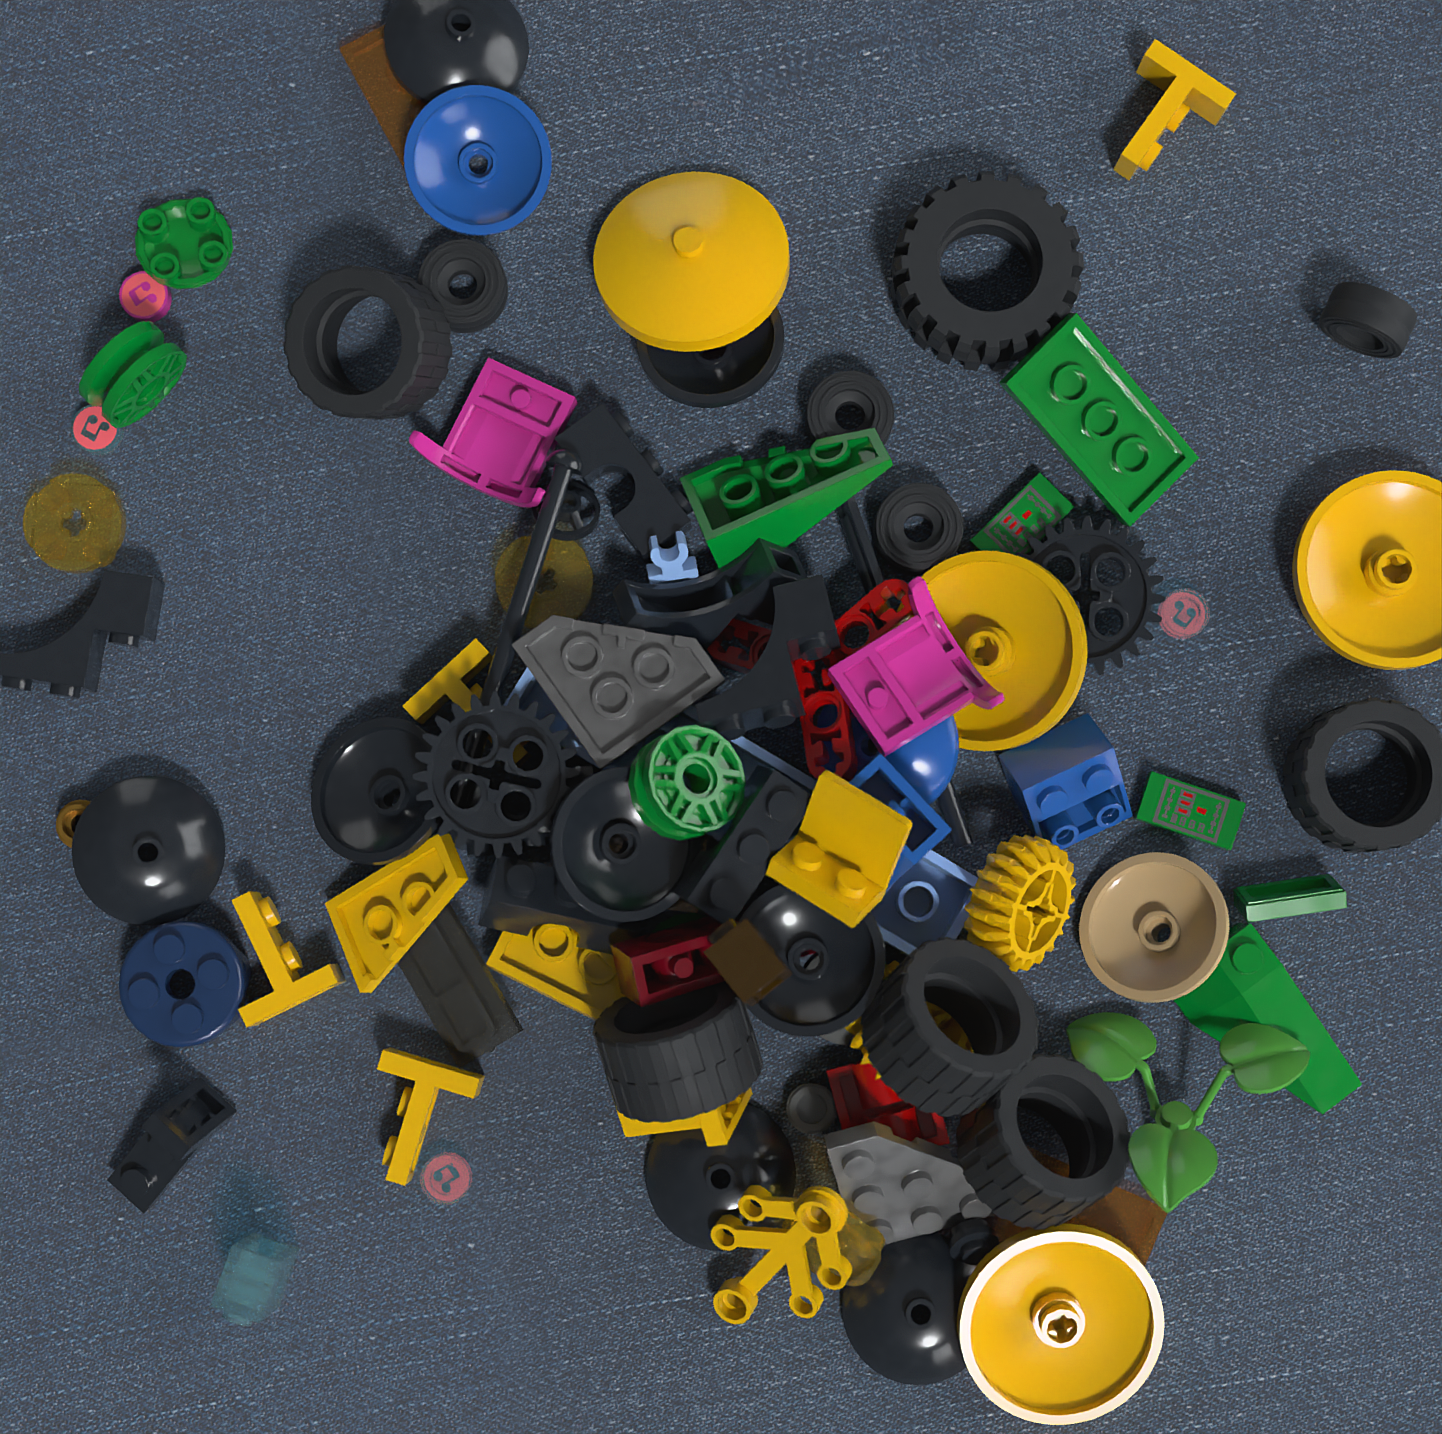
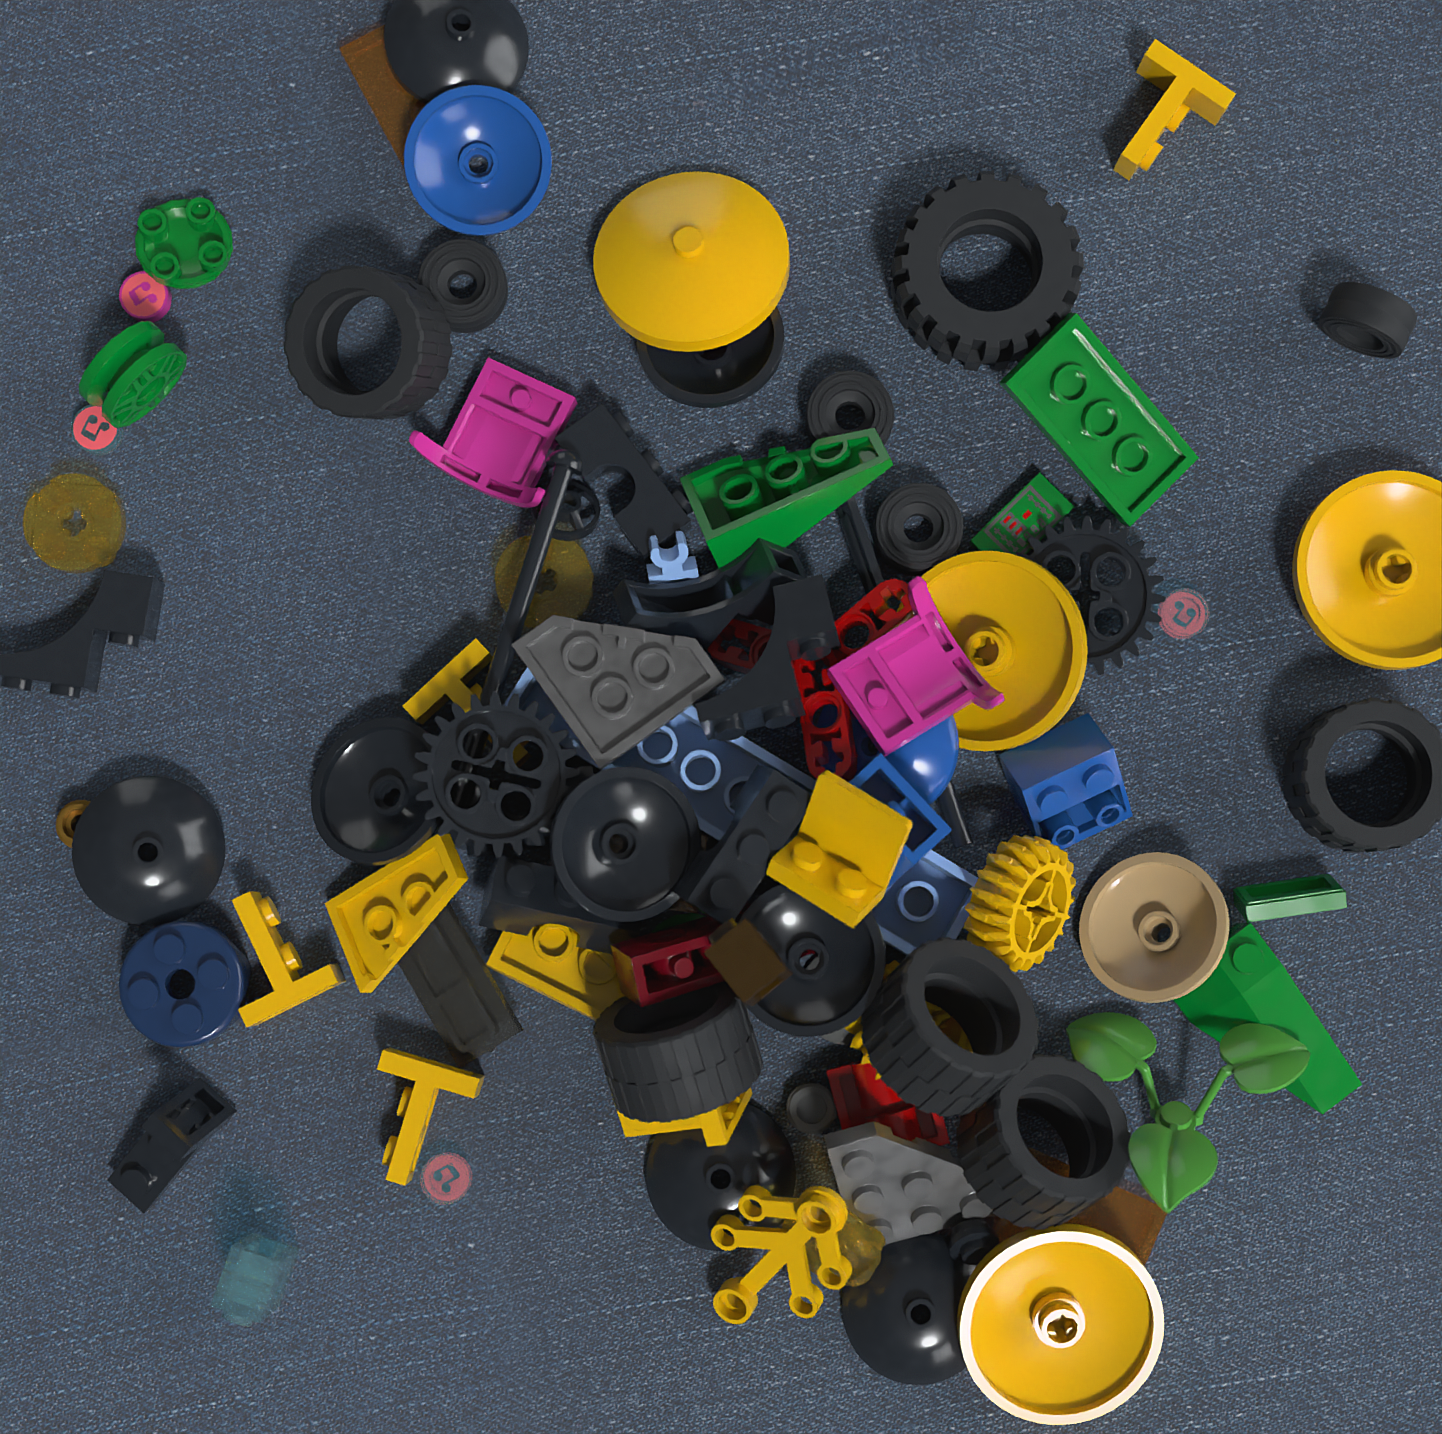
(714, 776): green wheel -> none
(1189, 811): green tile -> none

